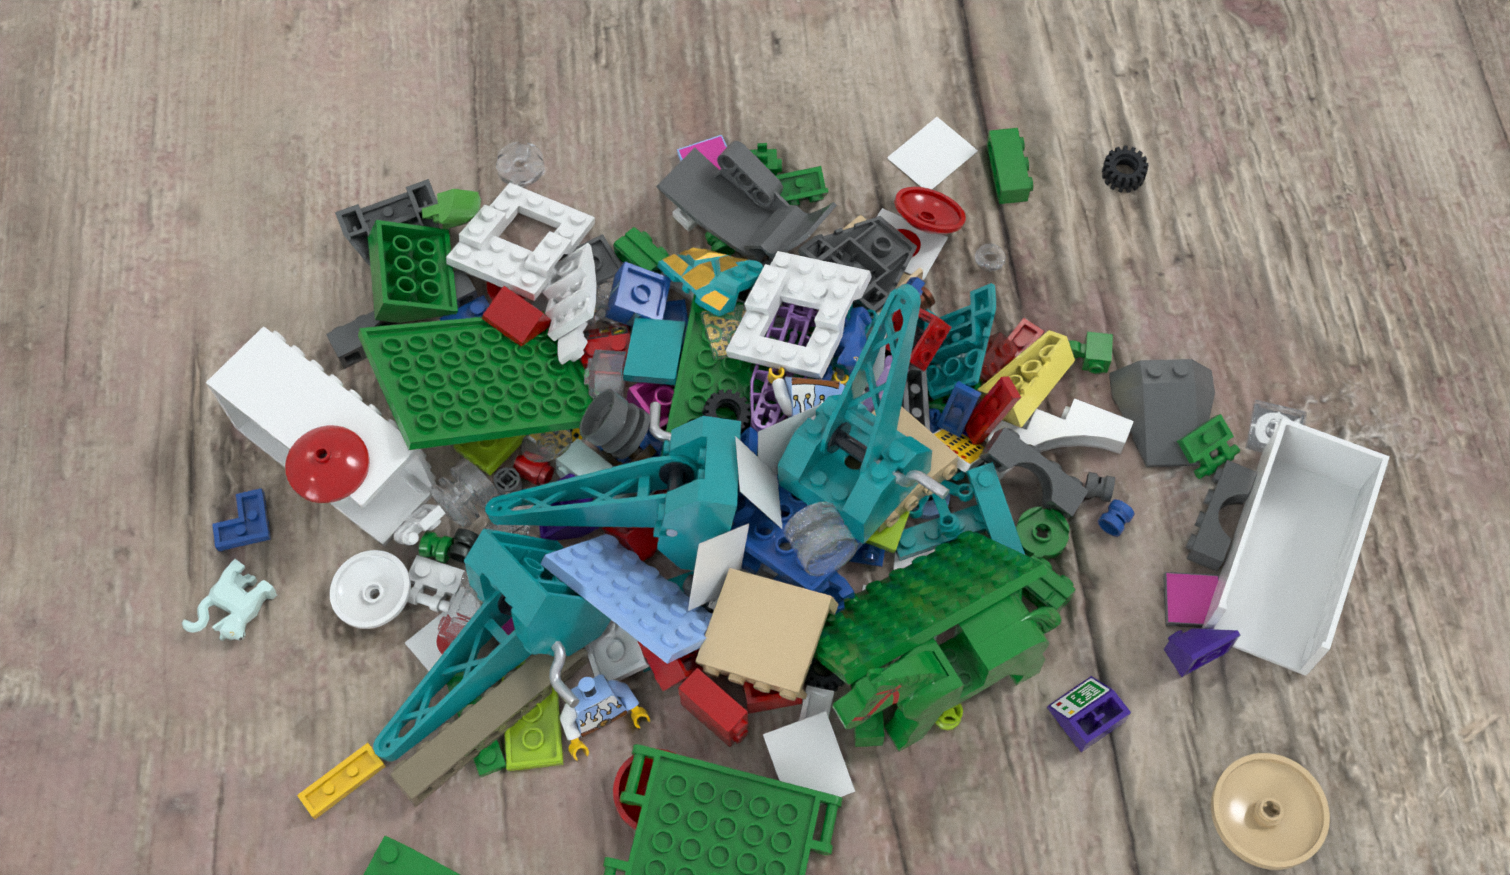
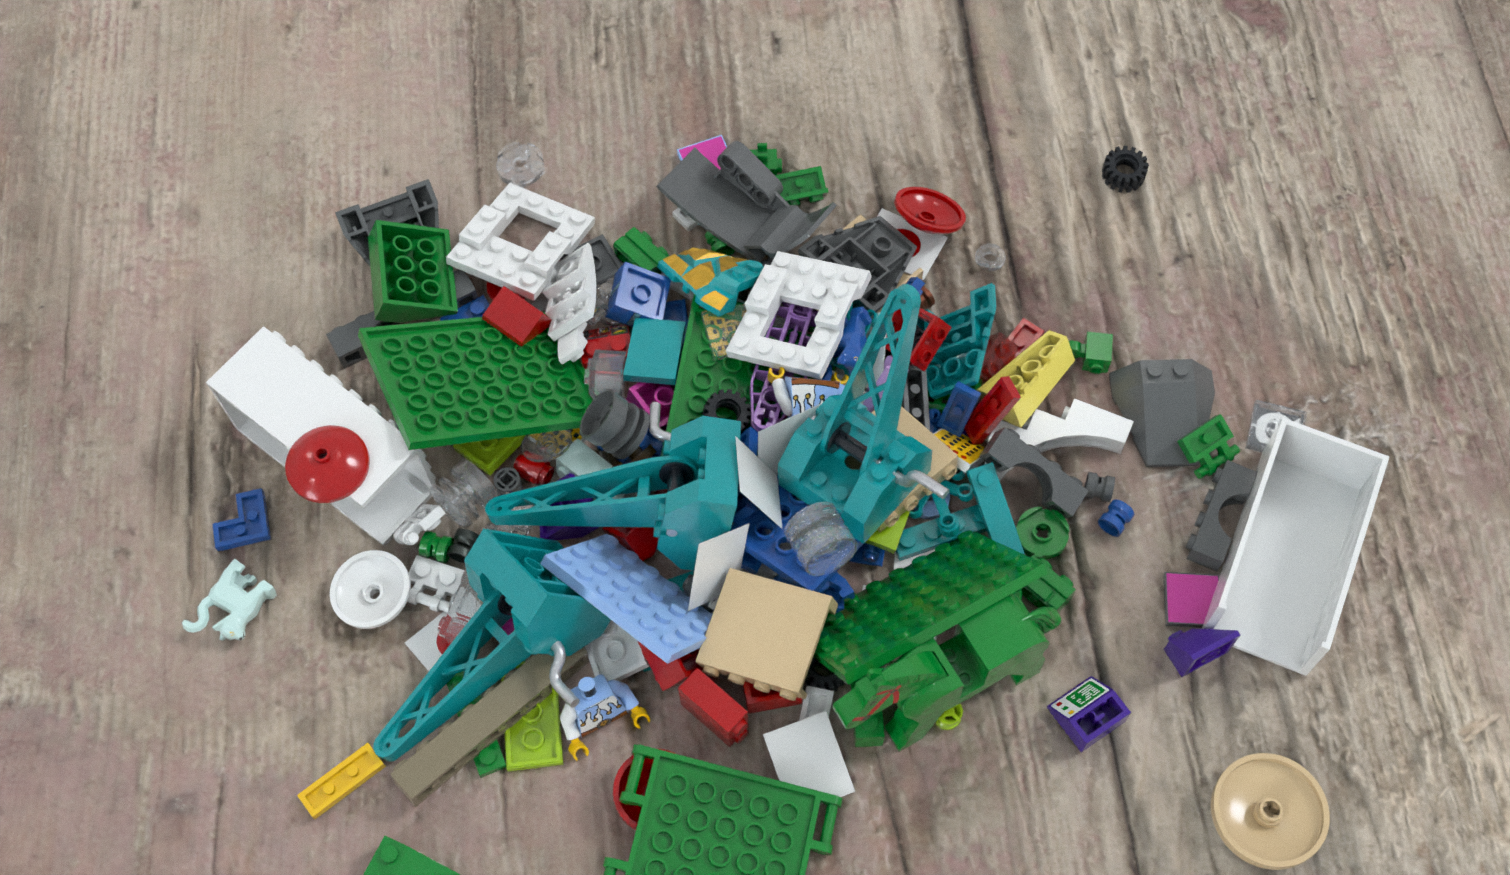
(453, 208): bright green brick -> none
(932, 154): white sticker -> none
(1009, 165): green brick -> none

